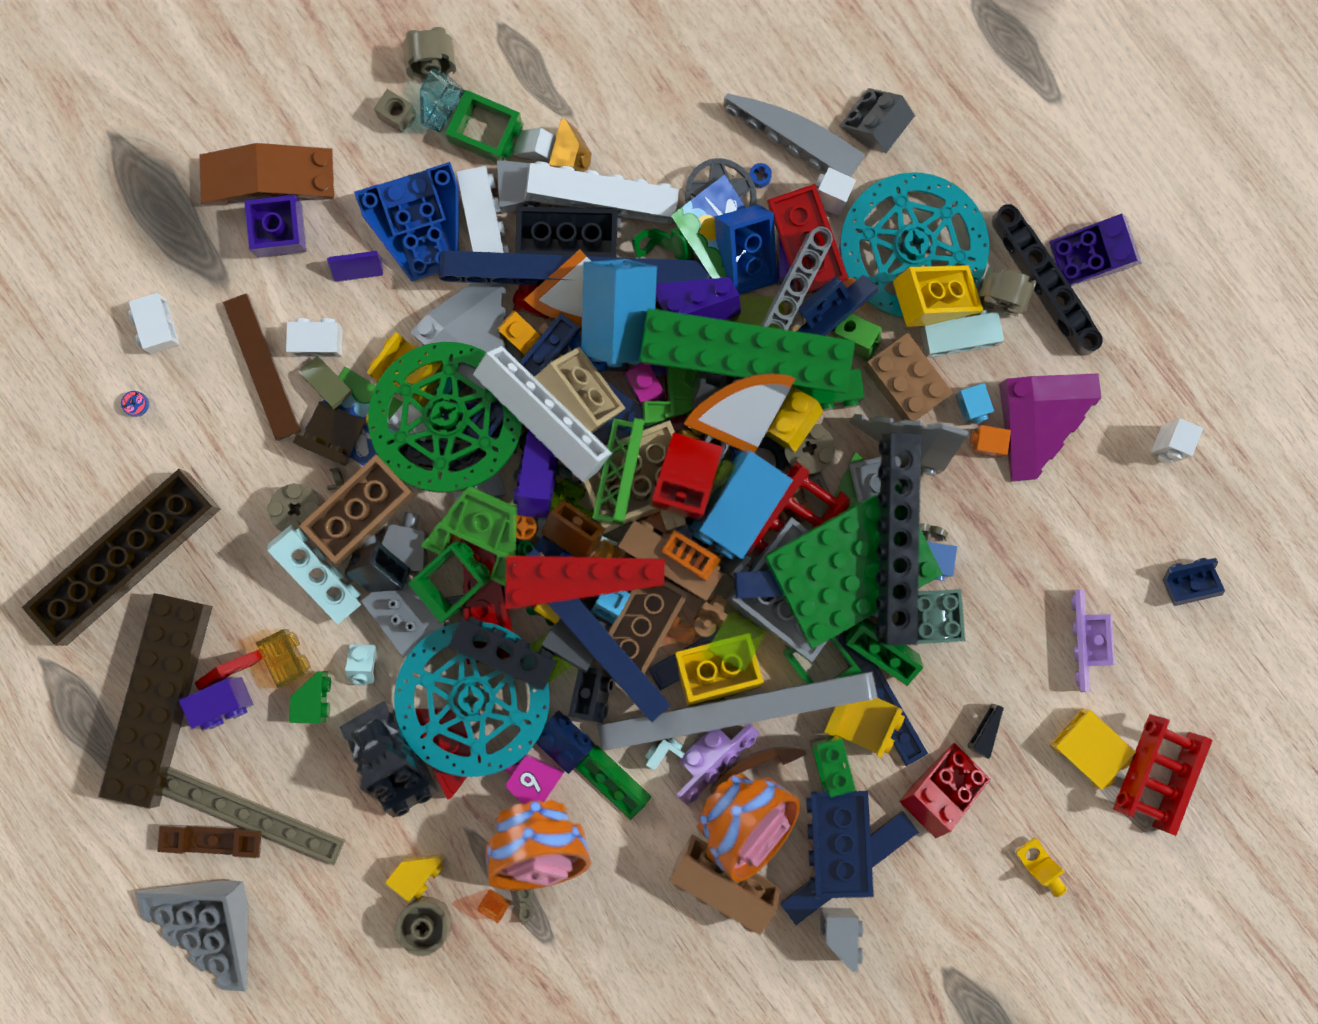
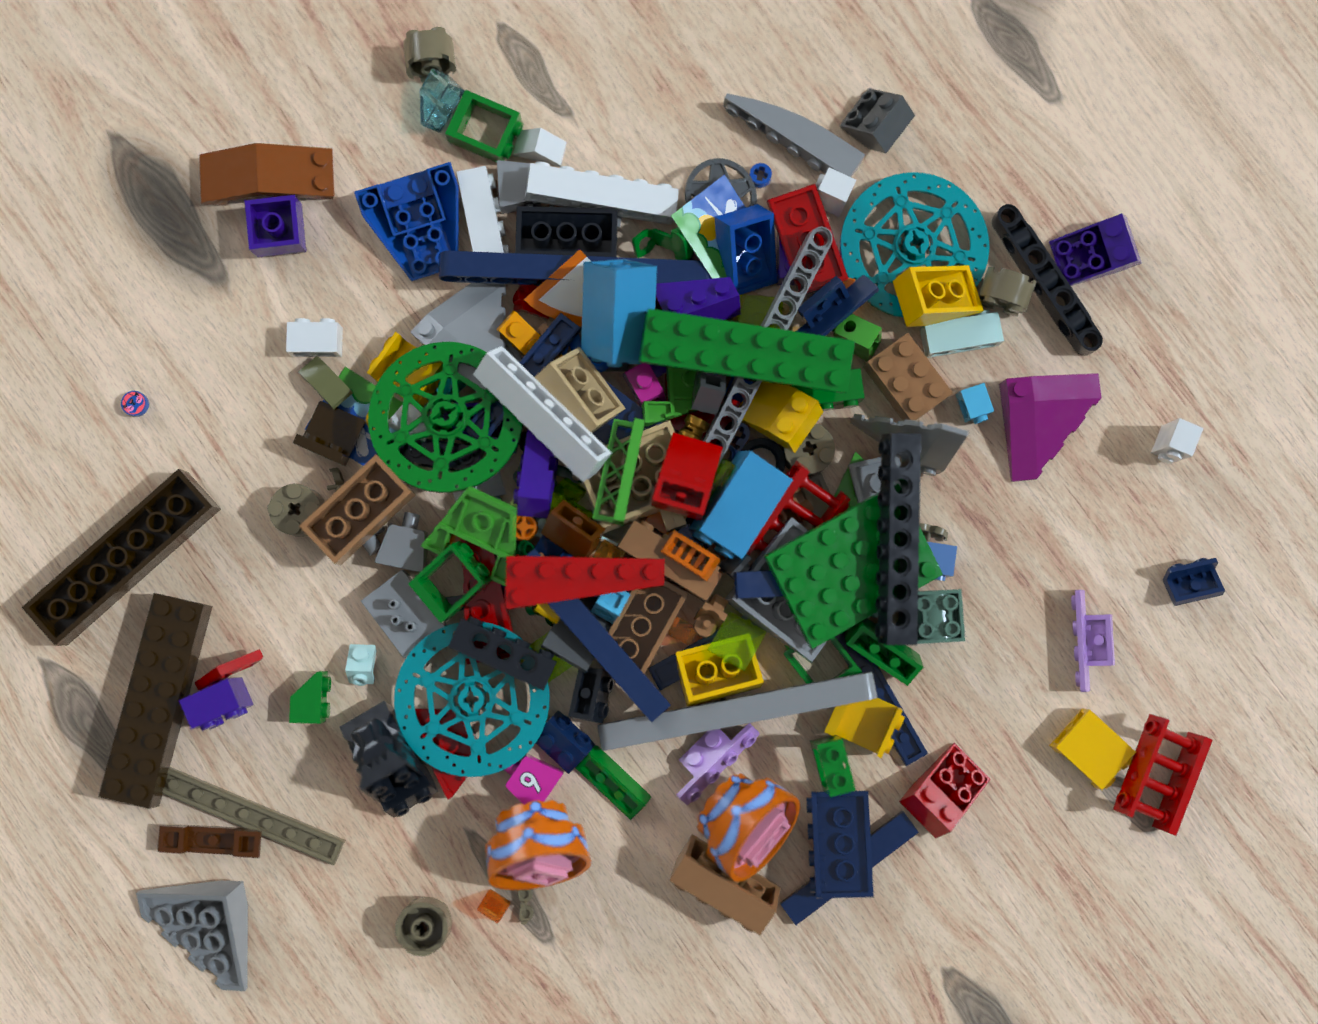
(153, 323): white brick -> none
(262, 367): reddish brown tile -> none
(284, 658): clear yellow brick -> none
(337, 606): light aqua brick -> none
(356, 266): dark purple slope -> none
(377, 569): black torso -> none
(391, 102): dark tan brick -> none
(412, 874): yellow slope -> none
(570, 148): slope -> none
(657, 753): light aqua bracket -> none
(742, 410): sticker -> none
(785, 755): reddish brown slope -> none
(840, 932): light grey slope -> none
(985, 735): black slope -> none
(990, 441): orange brick -> none
(1043, 867): yellow bracket -> none

